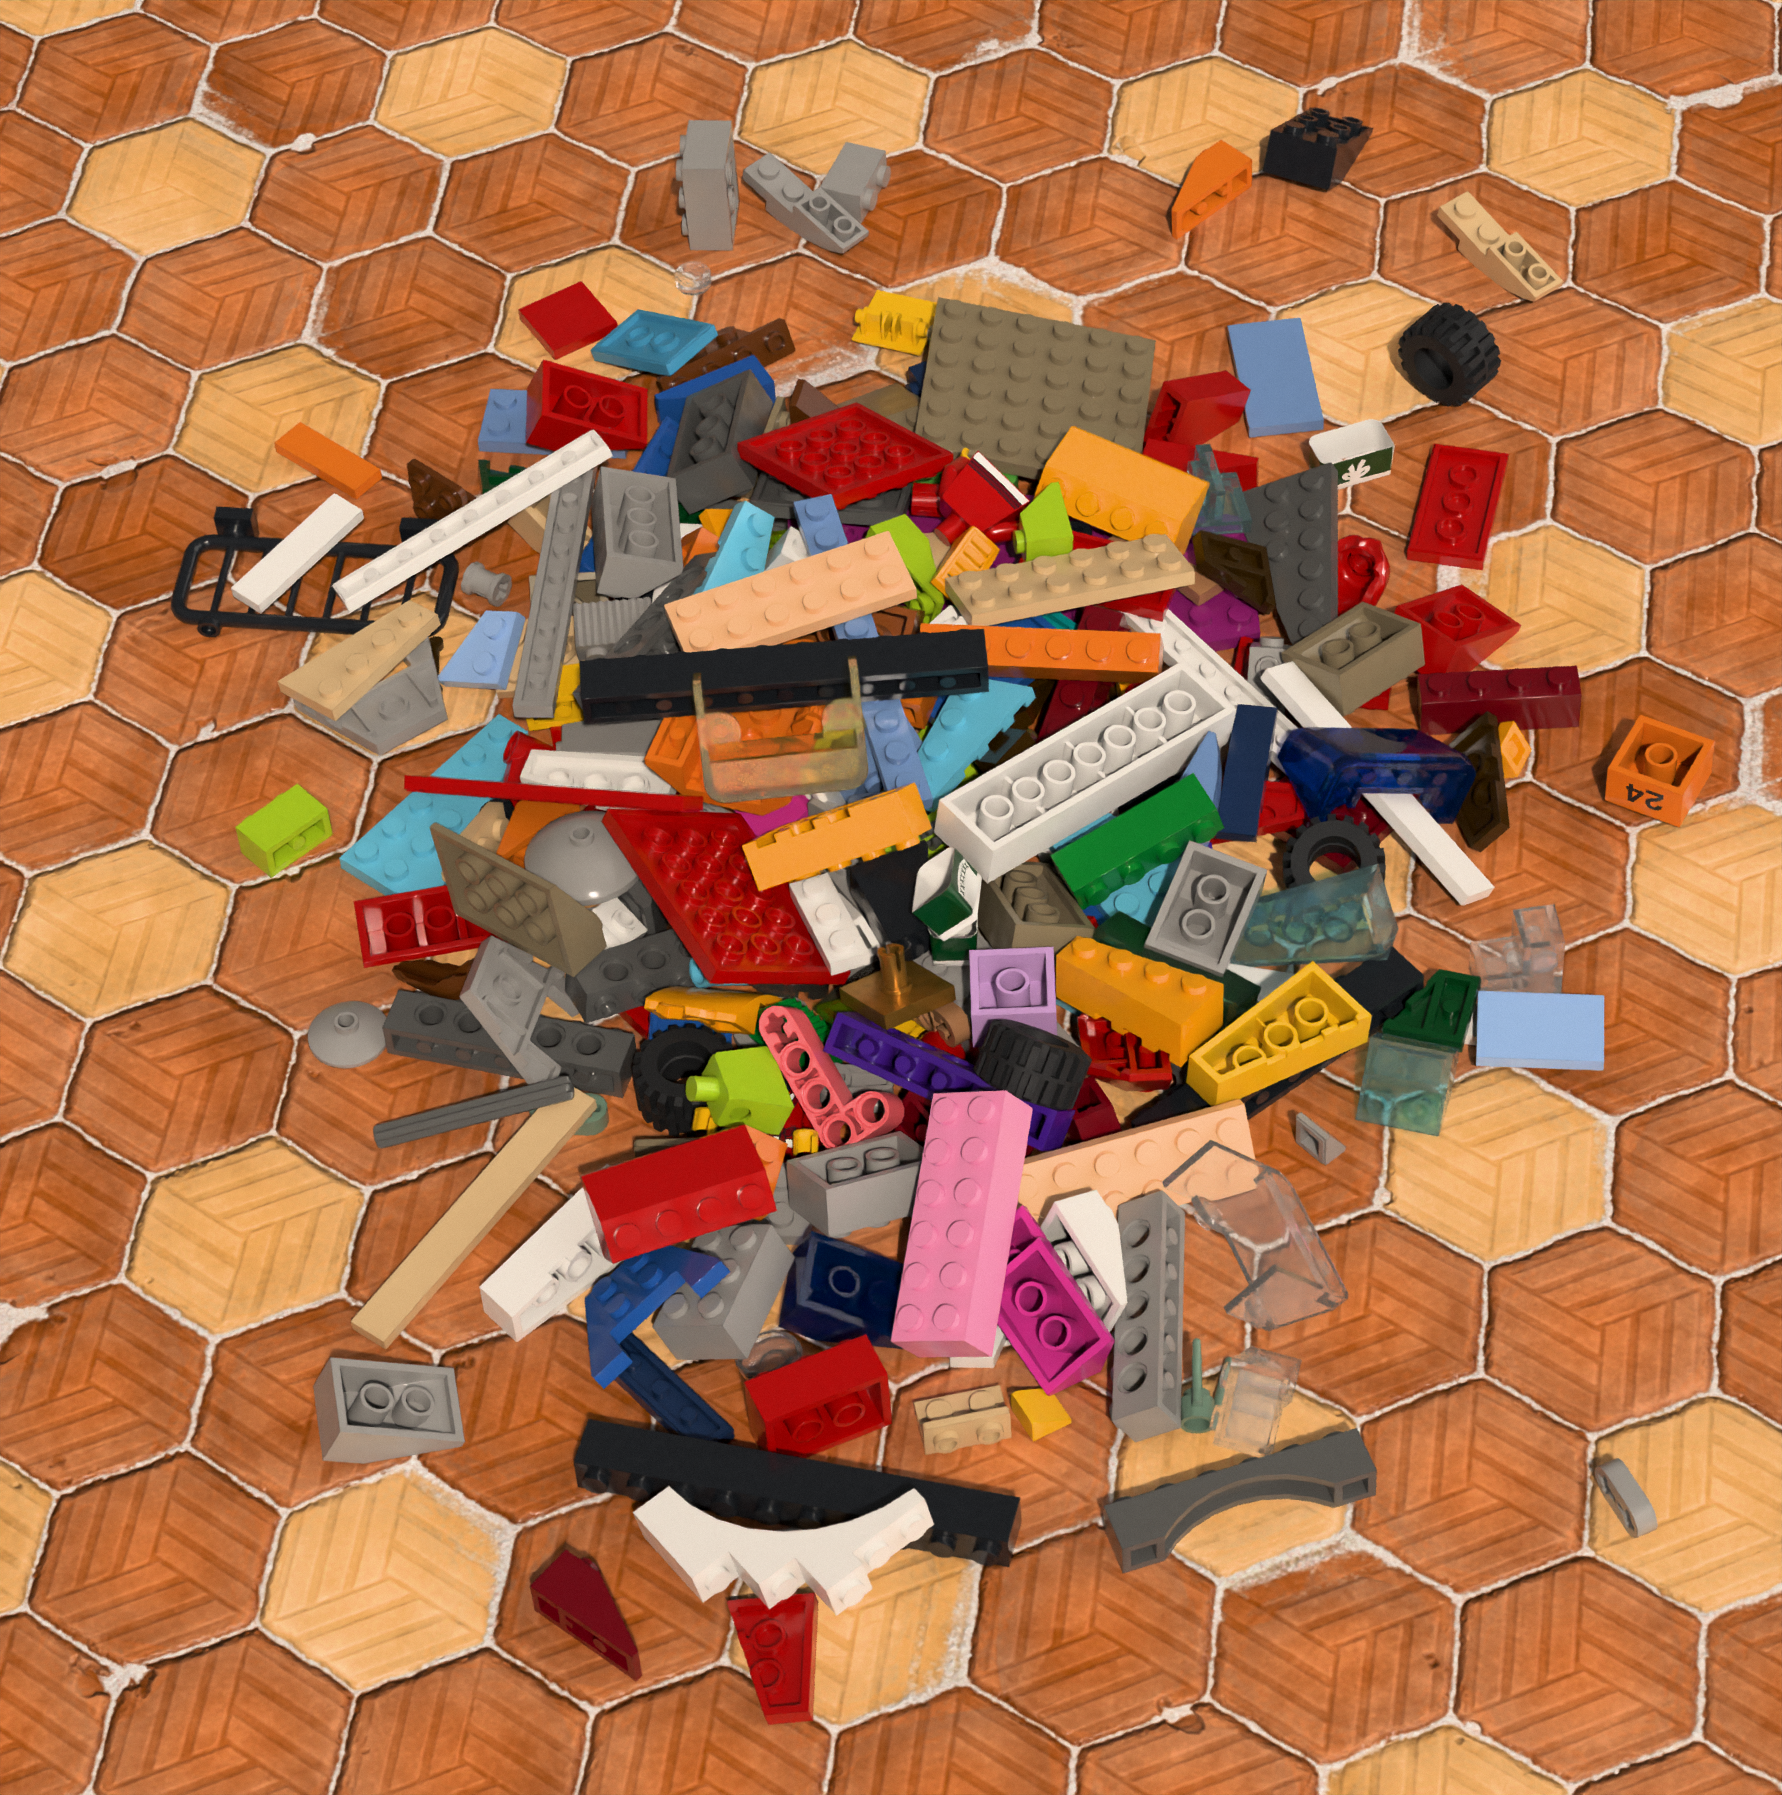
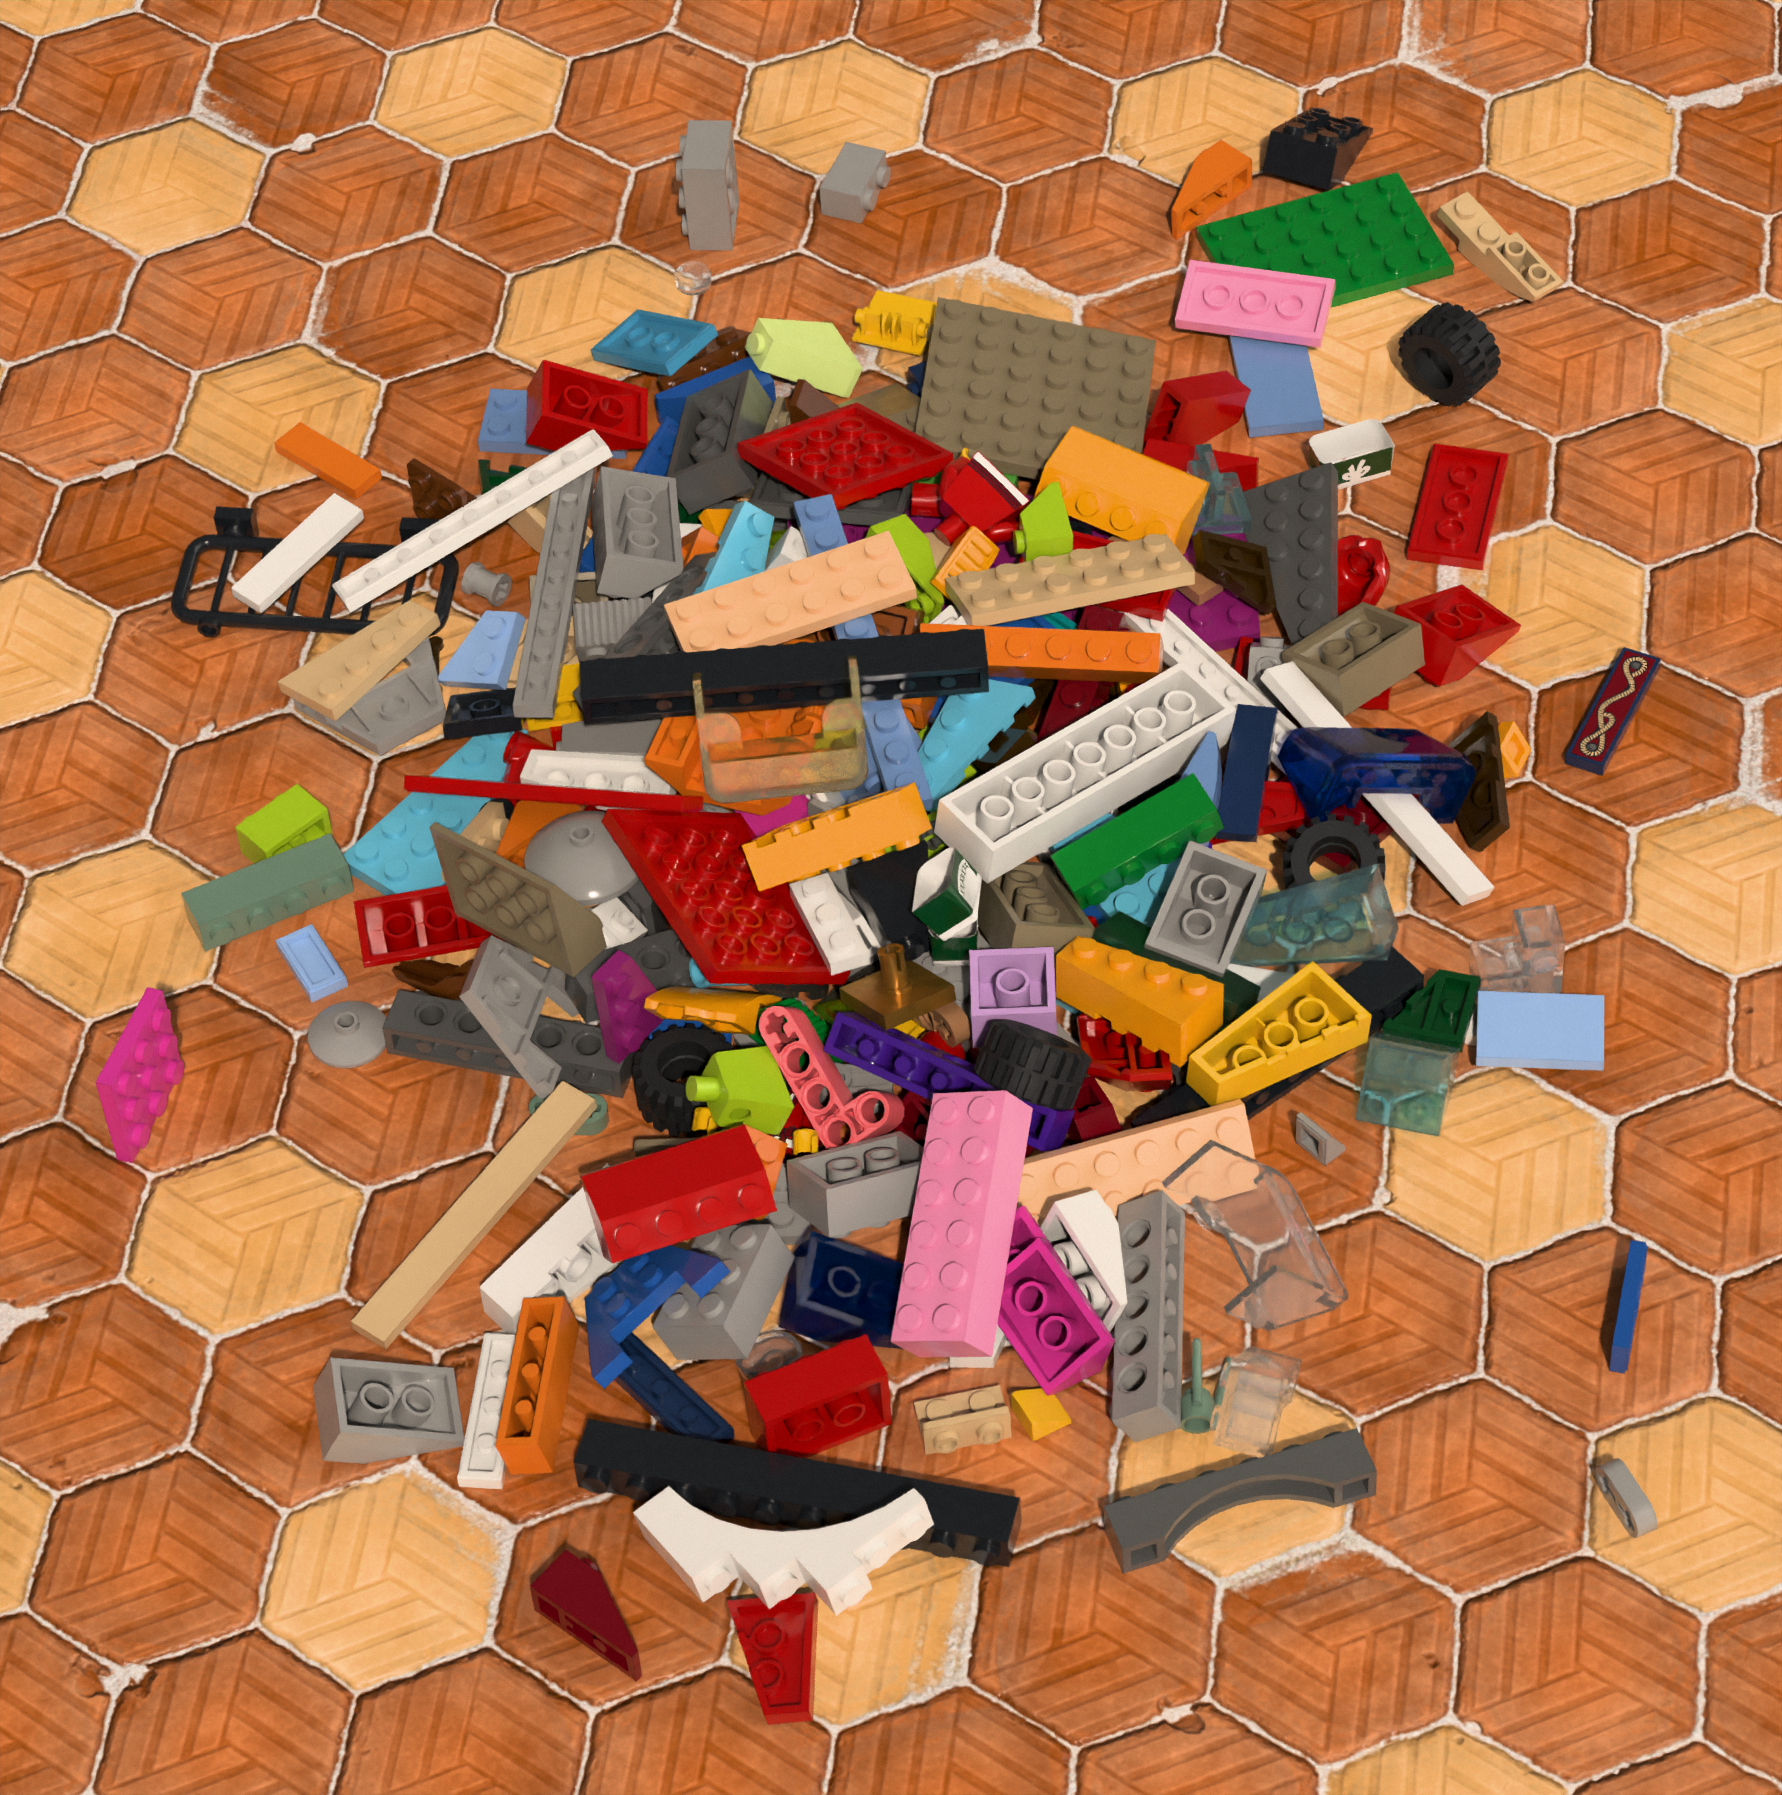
(140, 1075): none -> dark pink plate
(267, 892): none -> sand green brick
(311, 963): none -> light blue tile
(473, 1112): dark grey axle -> none
(480, 1460): none -> white tile
(481, 714): none -> black tile
(537, 1385): none -> orange brick
(567, 320): red tile -> none
(620, 1001): none -> magenta wing
(804, 211): light grey slope -> none
(804, 352): none -> yellowish green slope
(1255, 303): none -> bright pink plate
(1358, 234): none -> green plate
(1527, 696): dark red brick -> none
(1613, 711): none -> tile
(1628, 1307): none -> blue tile
(1659, 770): orange brick -> none

